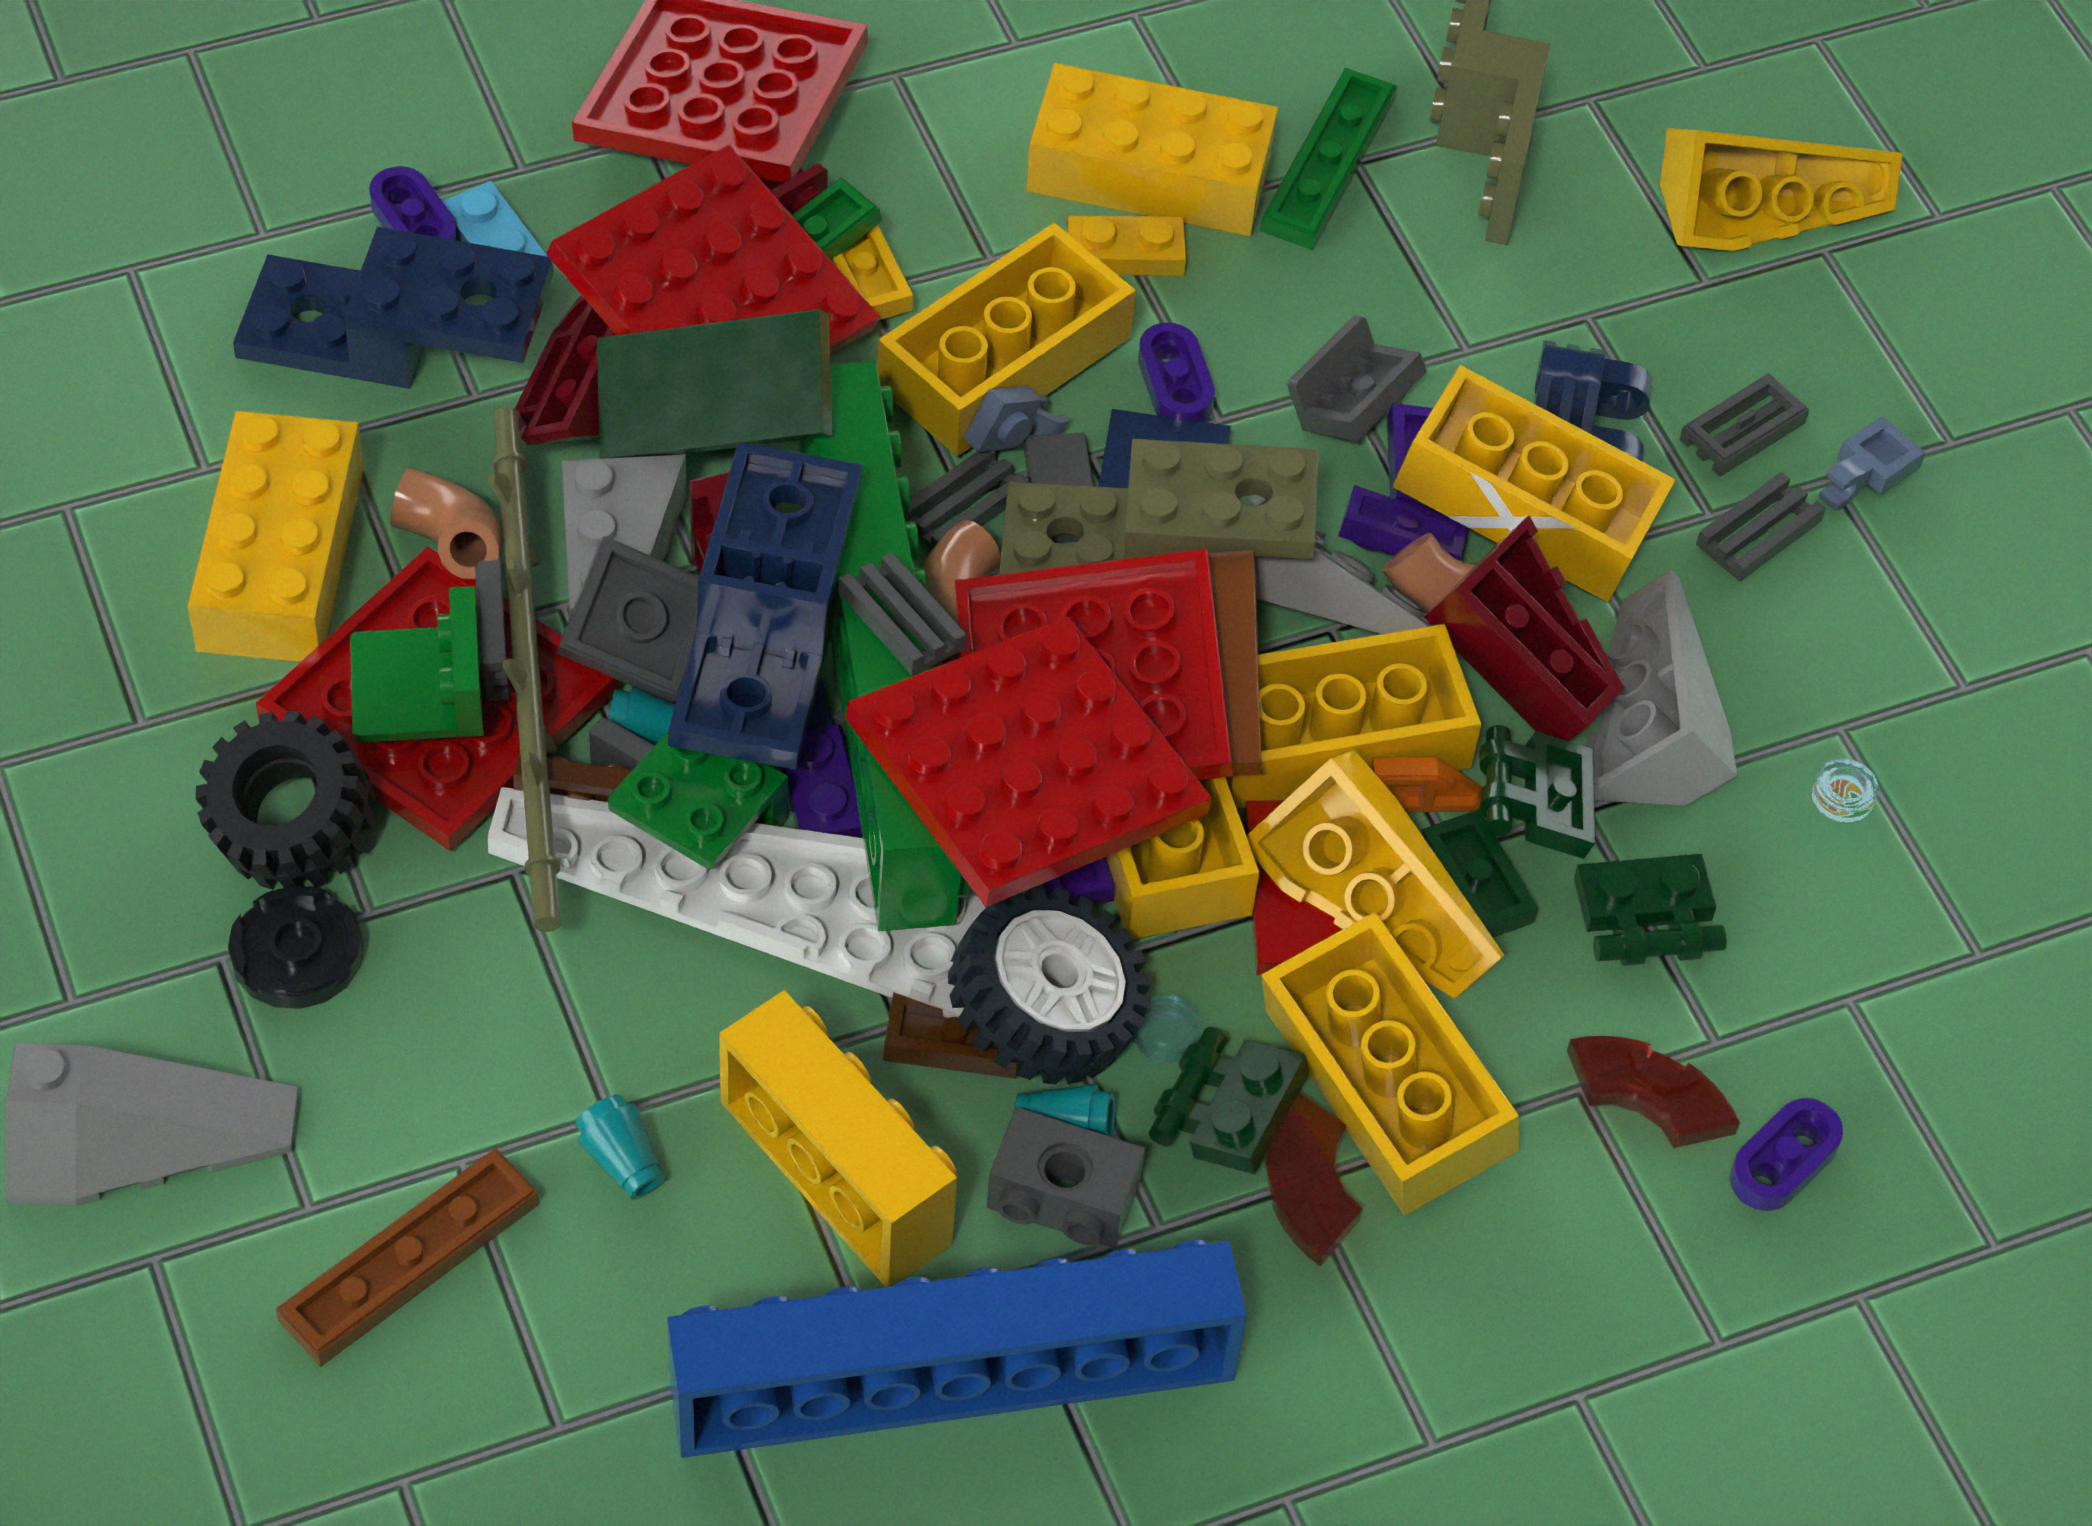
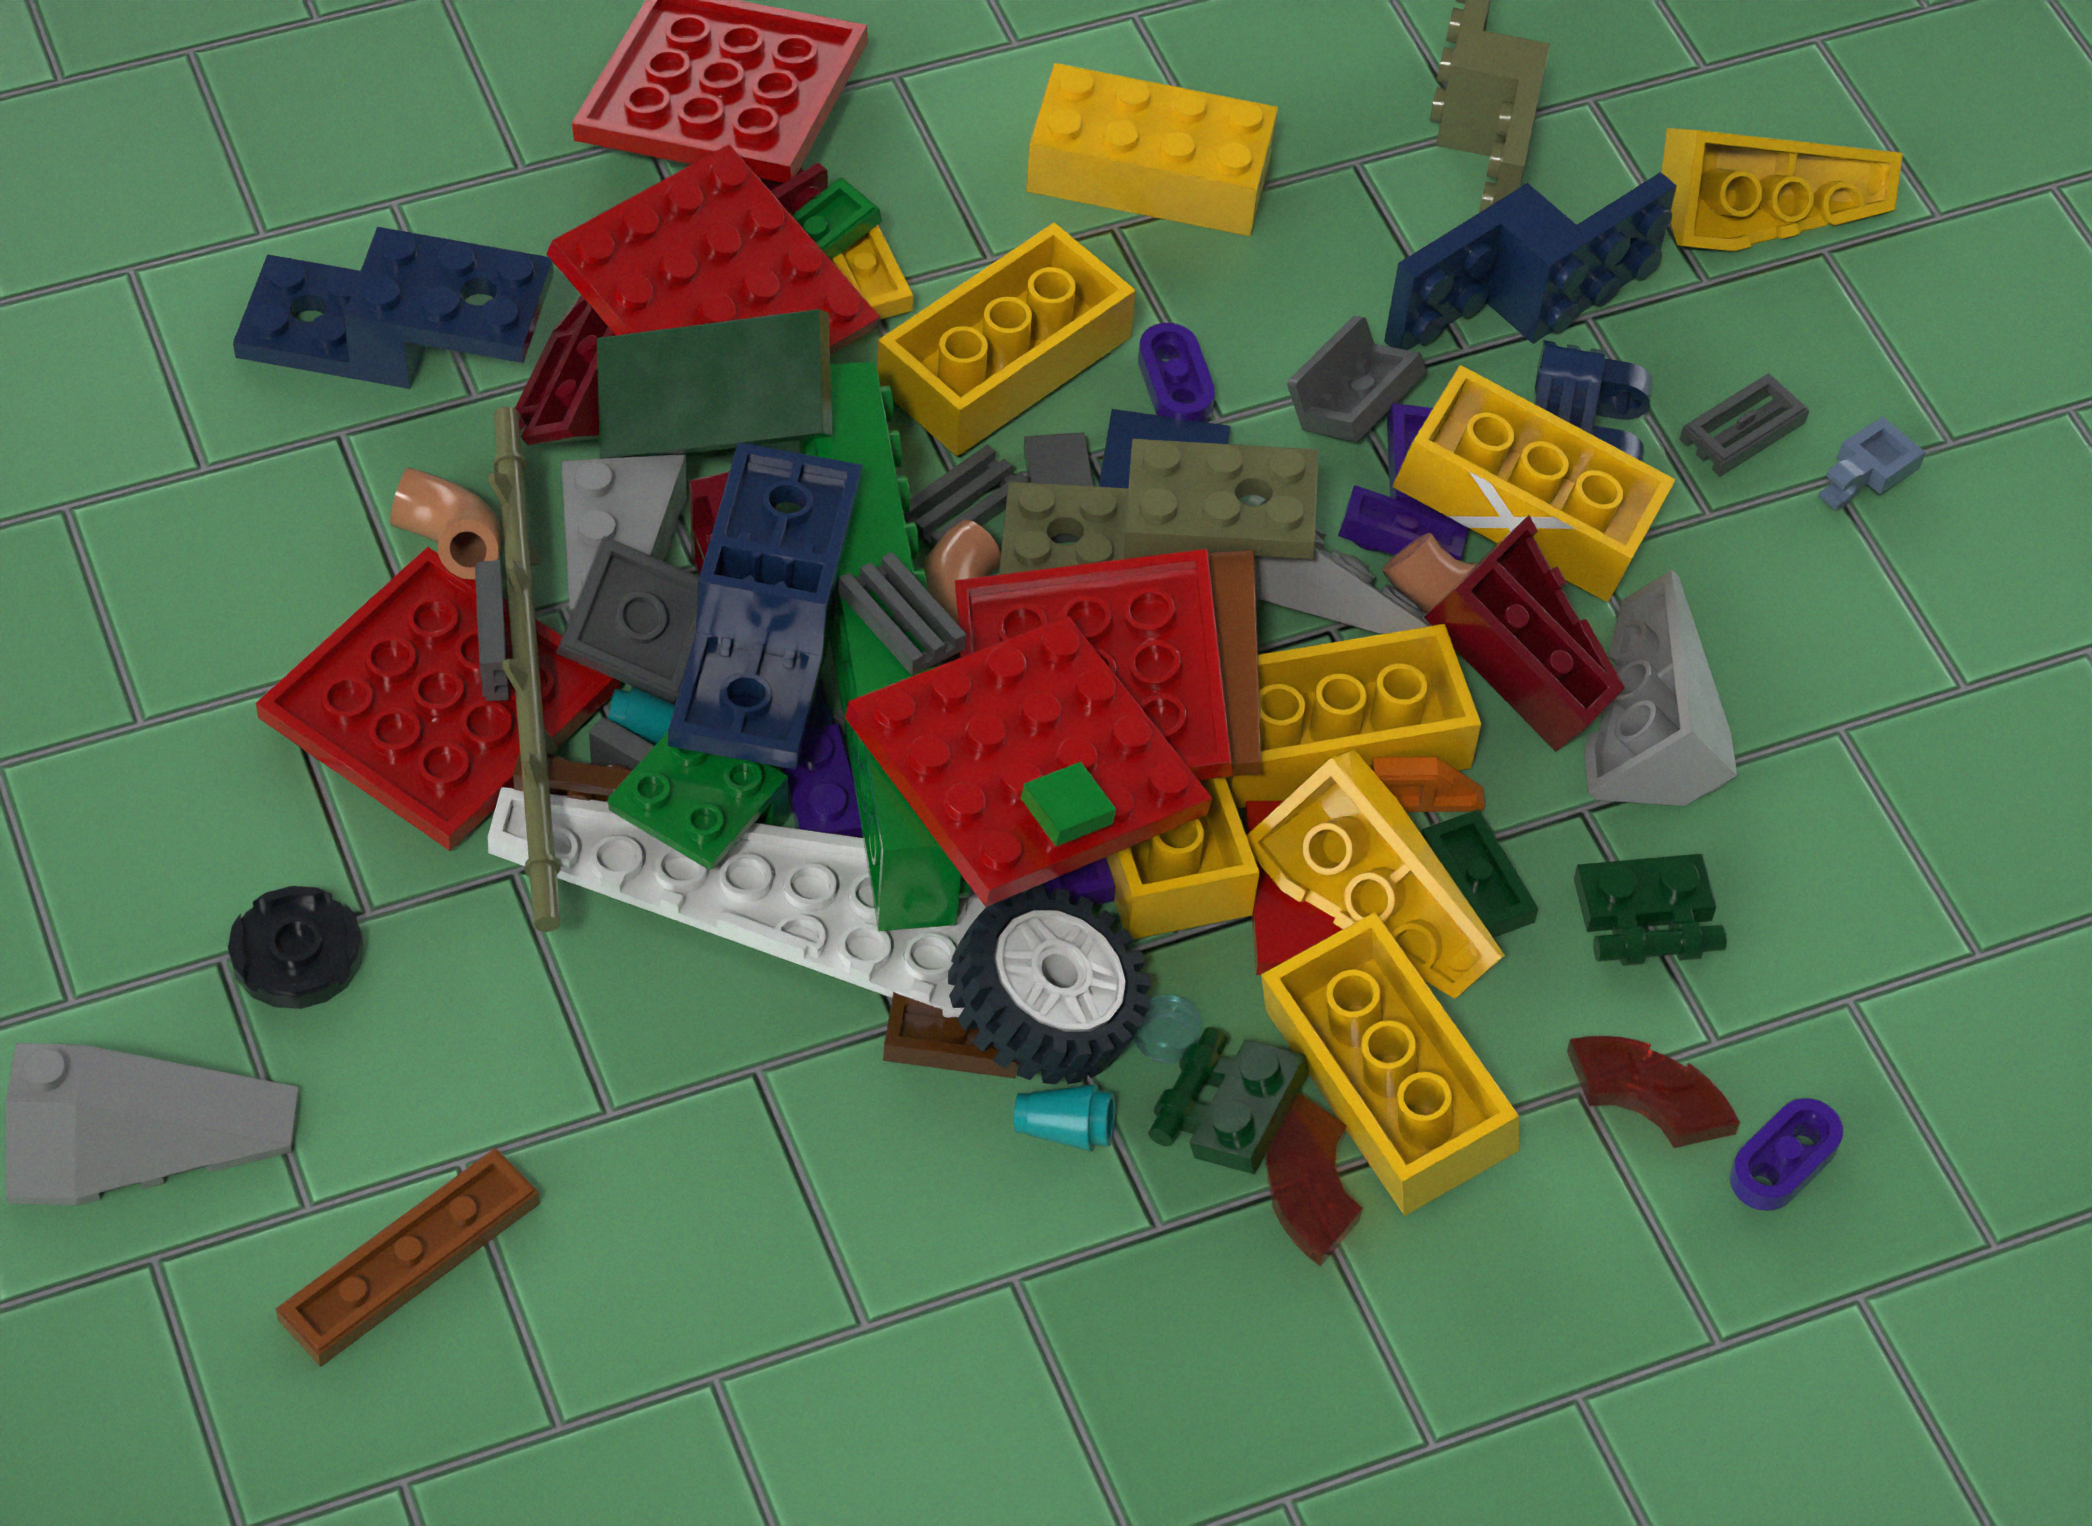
(255, 765): black tyre -> none
(276, 536): yellow brick -> none
(419, 678): green bracket -> none
(420, 208): dark purple plate -> none
(488, 220): medium azure plate -> none
(620, 1145): teal cone -> none
(838, 1138): yellow brick -> none
(954, 1347): blue brick -> none
(1009, 417): sand blue plate -> none
(1046, 1150): dark grey brick -> none
(1068, 803): none -> green tile
(1133, 243): yellow plate -> none
(1328, 159): green tile -> none
(1529, 263): none -> dark blue bracket
(1556, 792): dark green plate -> none
(1788, 500): dark grey tile -> none
(1845, 790): clear light blue tile -> none

